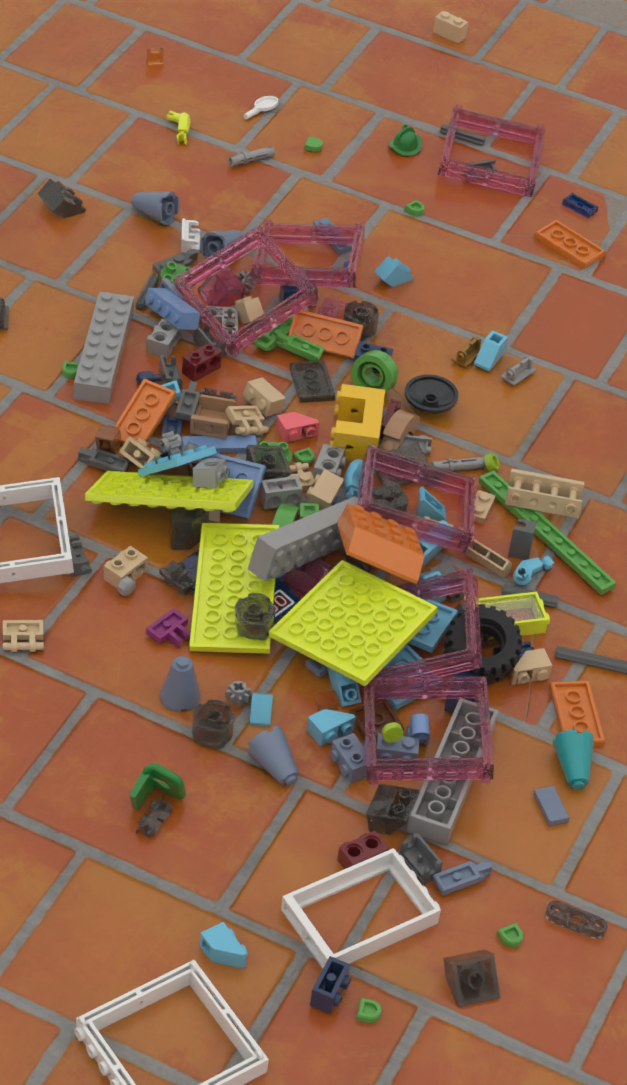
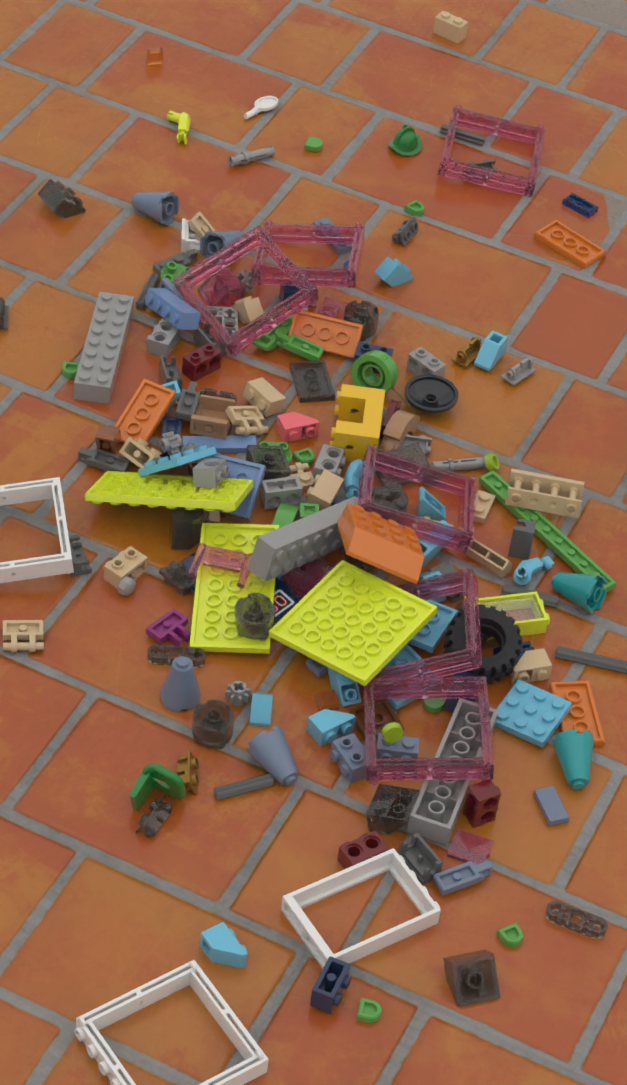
(149, 376): dark blue cylinder -> none
(160, 659): none -> clear smoke beam
(188, 767): none -> pearl gold hinge
(200, 225): none -> tan plate
(222, 559): none -> plate
(243, 786): none -> dark grey axle
(406, 231): none -> dark grey hinge
(419, 728): medium blue piece -> none
(424, 363): none -> light grey brick
(434, 705): none -> bright green tile
(469, 847): none -> clear pink piece
(481, 803): none -> dark red brick
(531, 713): none -> medium azure plate
(582, 589): none -> teal cone

